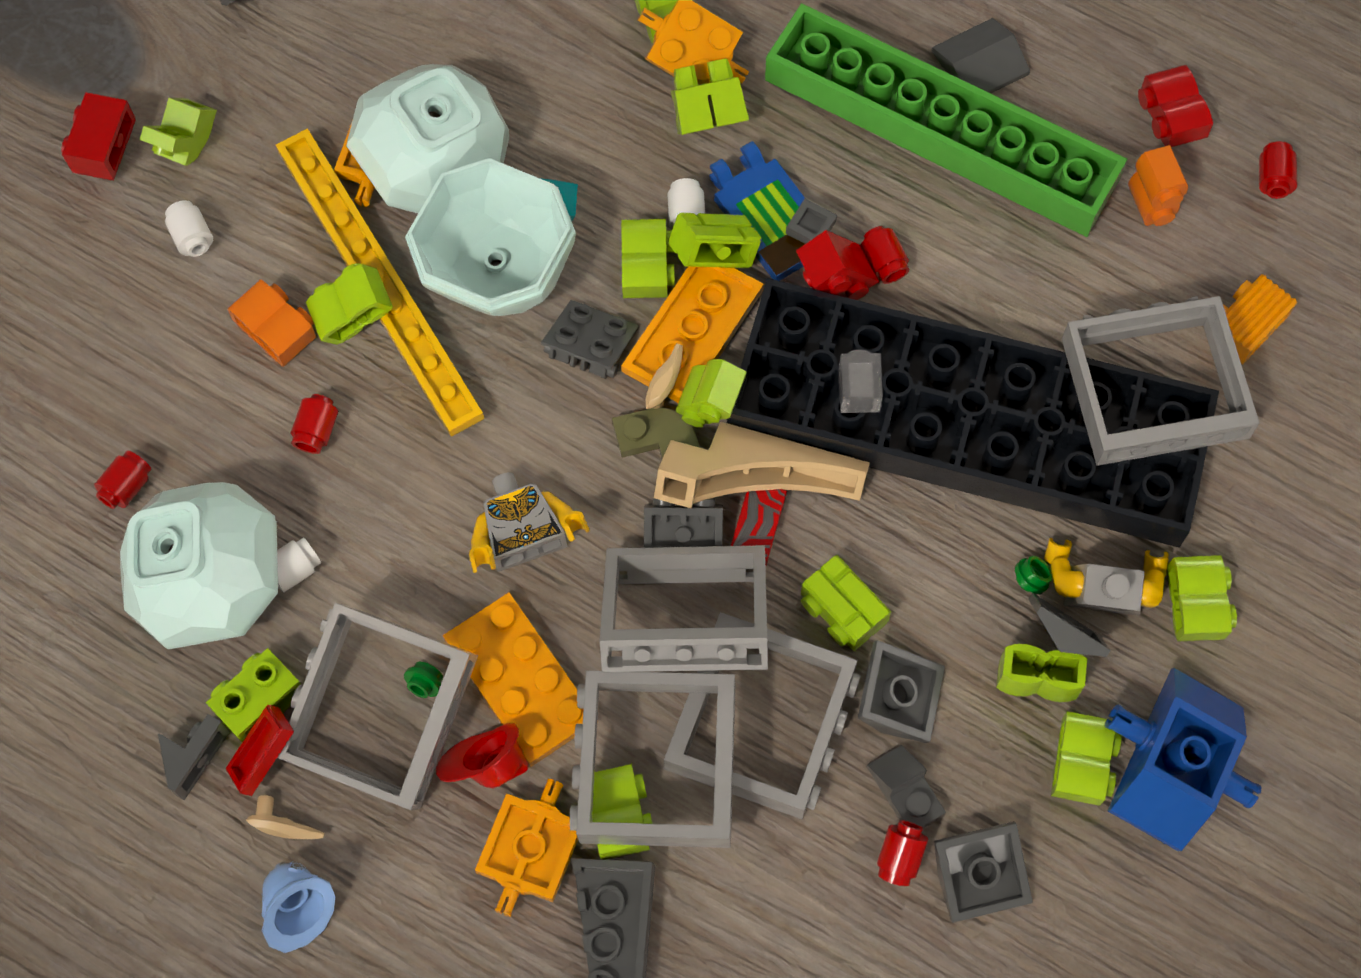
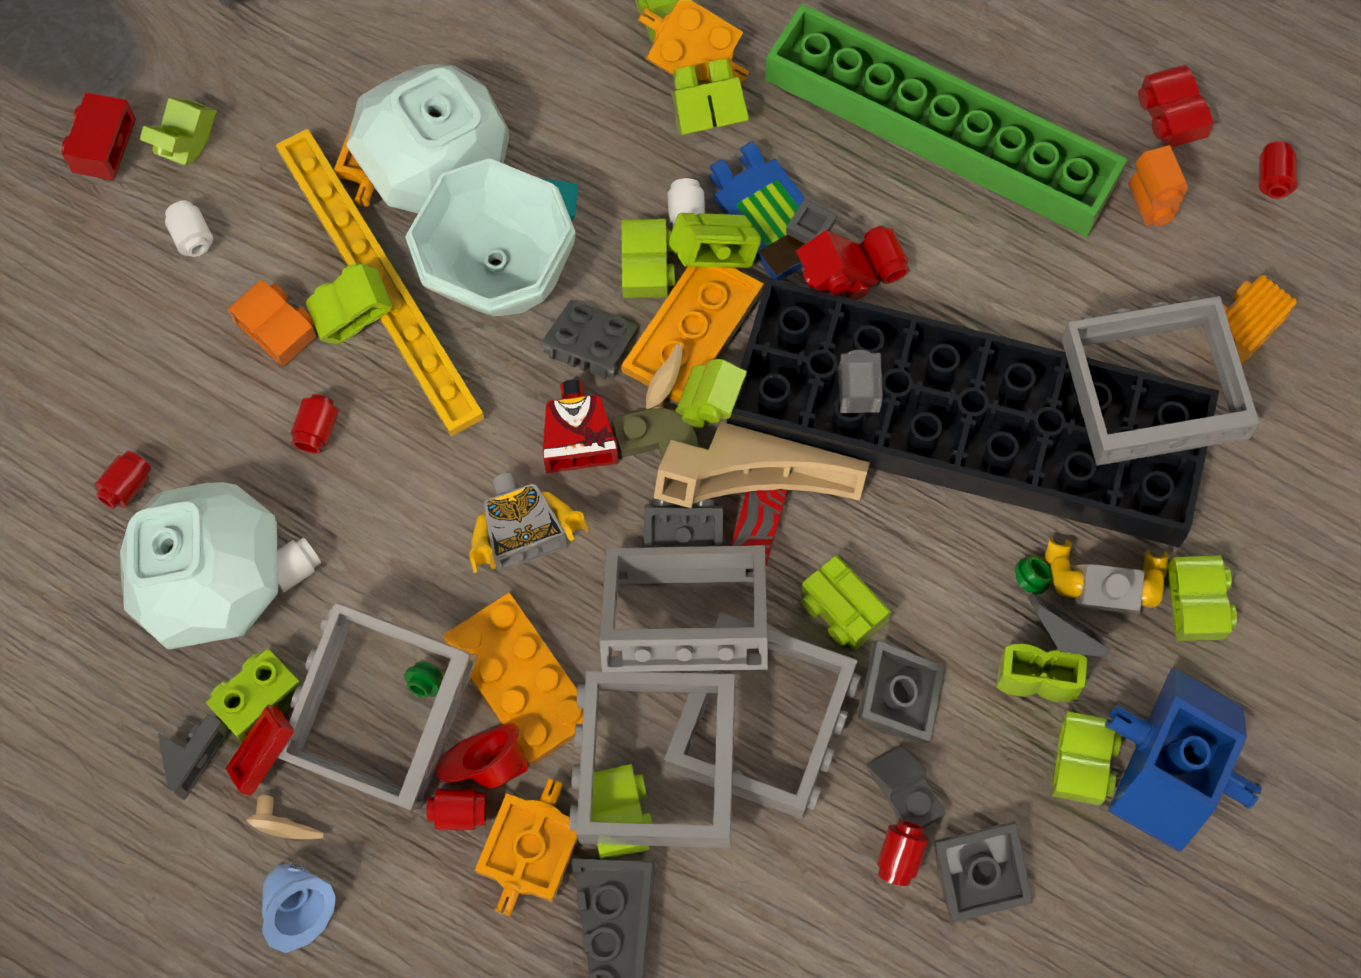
(457, 809): none -> red brick
(577, 431): none -> torso
(983, 56): dark grey slope -> none

